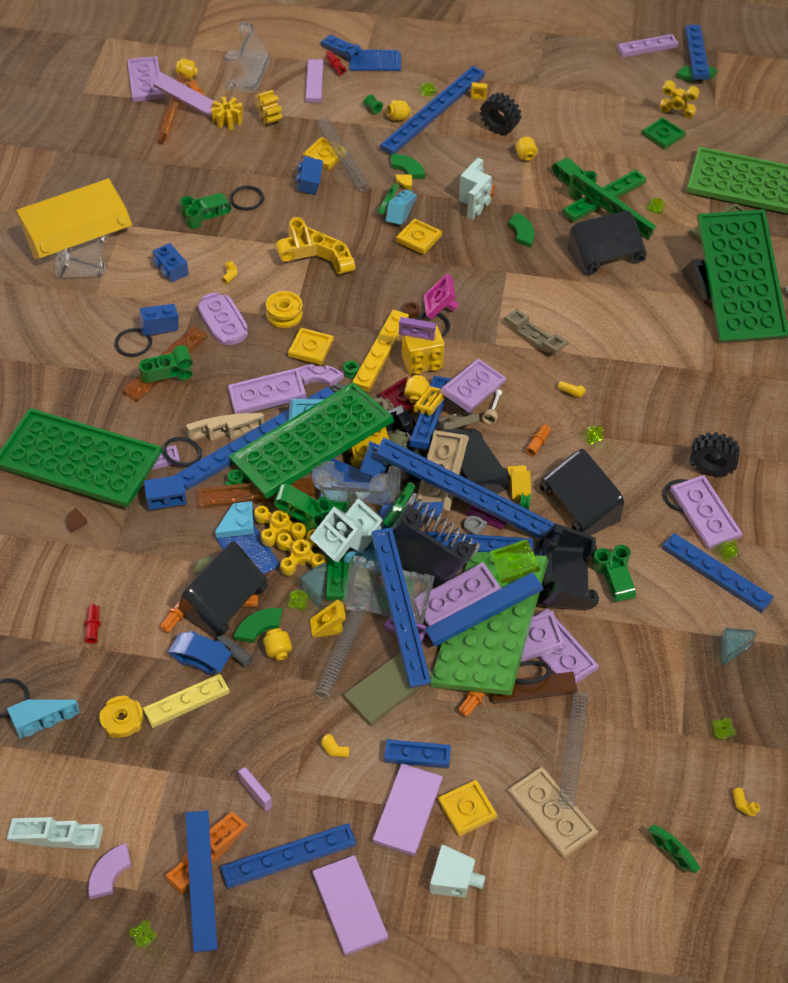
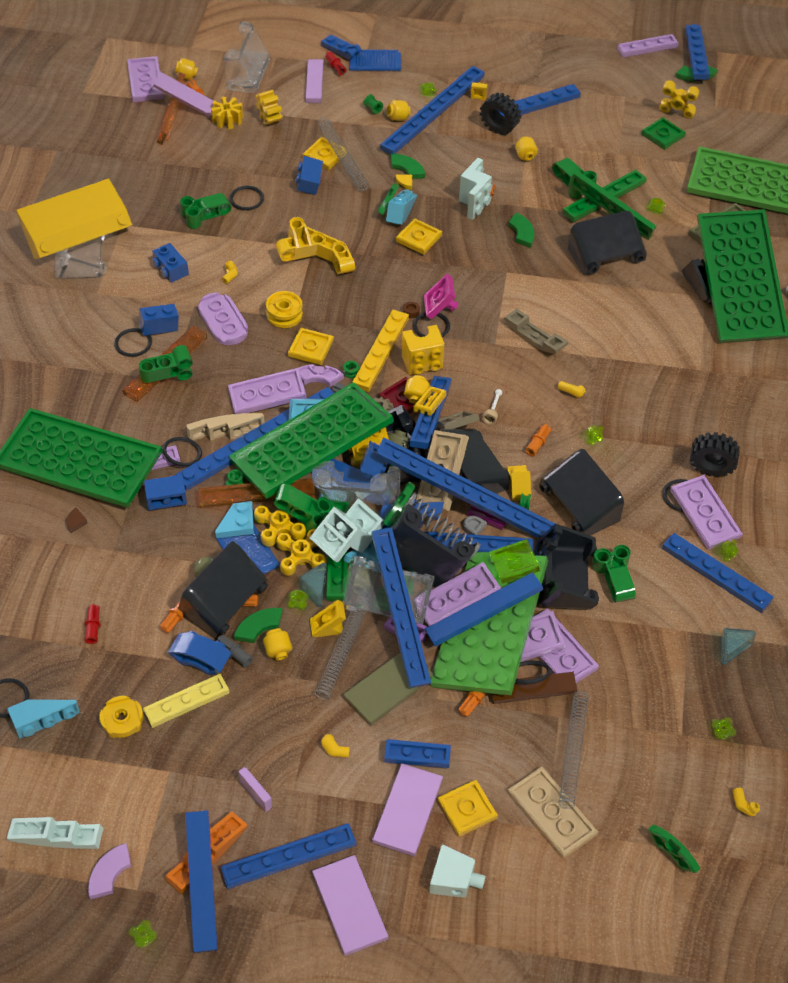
(417, 328): medium lavender tile -> none
(473, 385): lavender tile -> none
(547, 99): none -> blue plate

